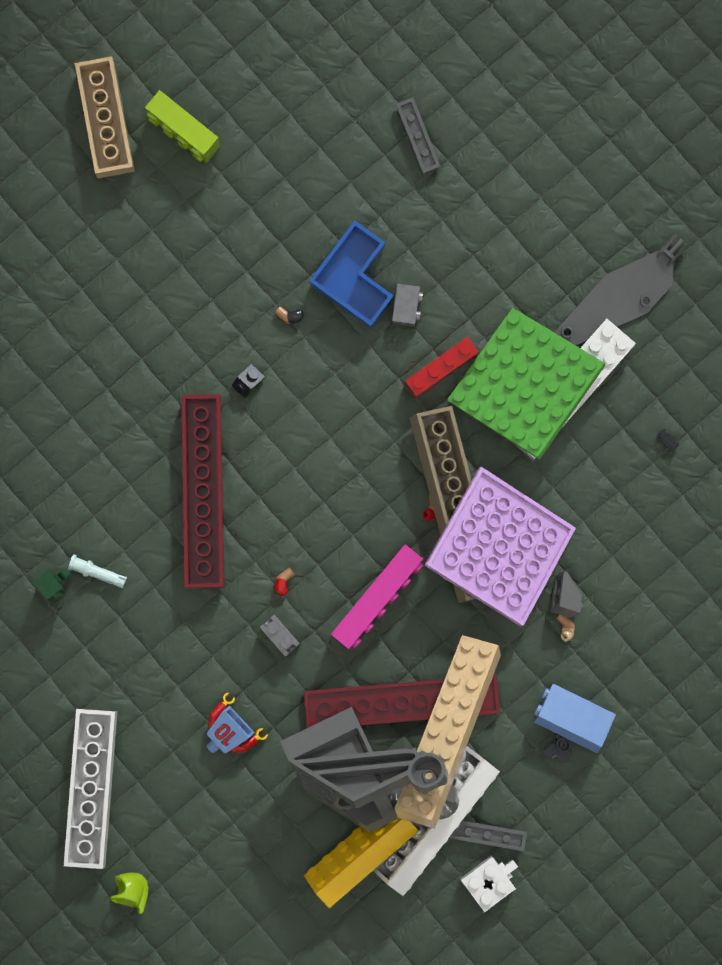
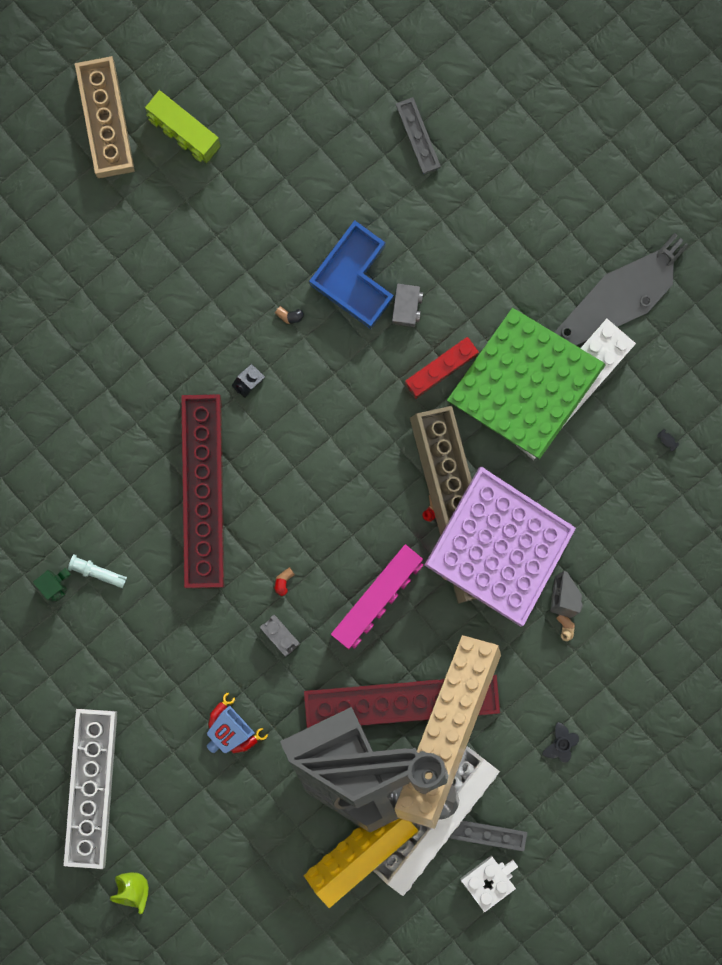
(574, 718): medium blue brick -> none

